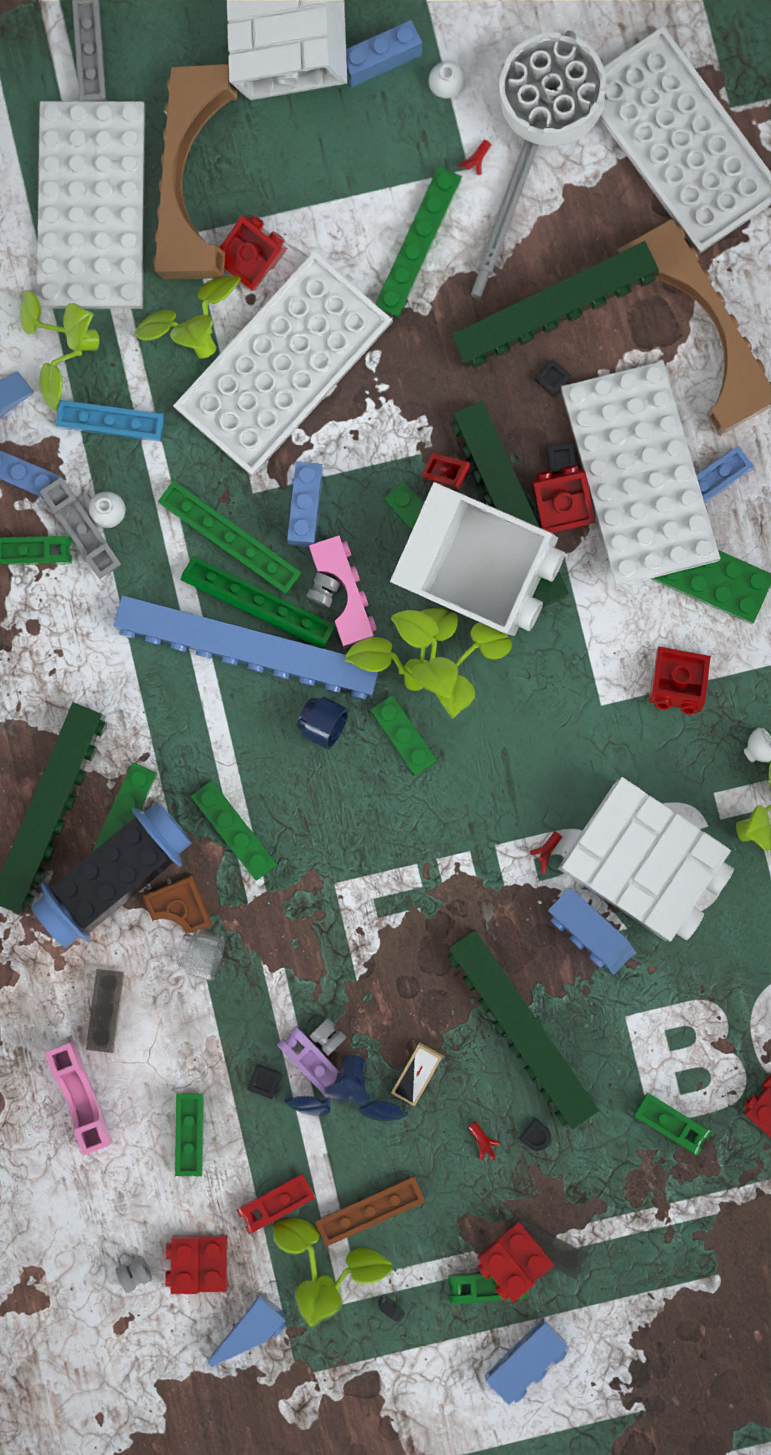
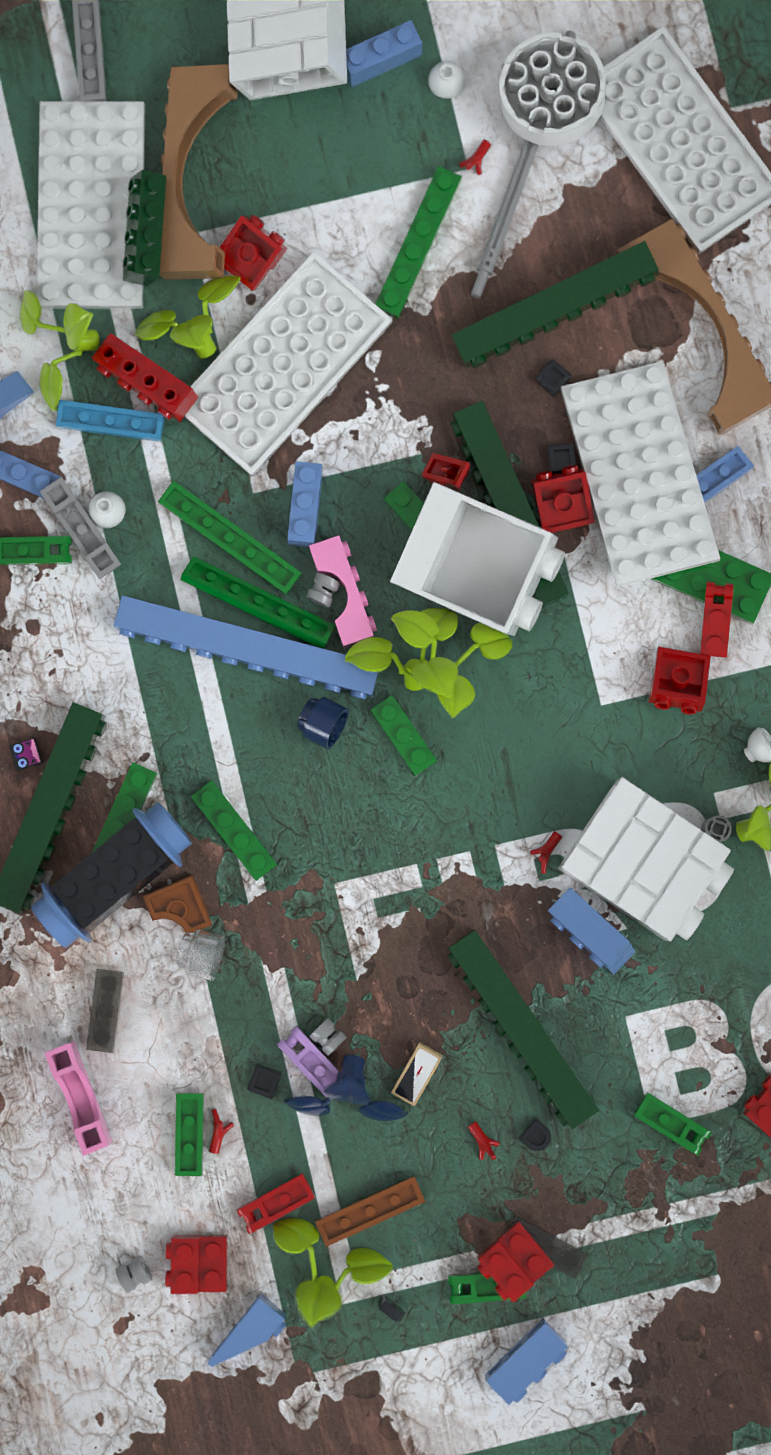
(26, 754): none -> tile
(144, 227): none -> dark green brick
(145, 378): none -> red brick
(218, 1132): none -> red bar
(711, 827): none -> light grey wheel
(716, 620): none -> red plate

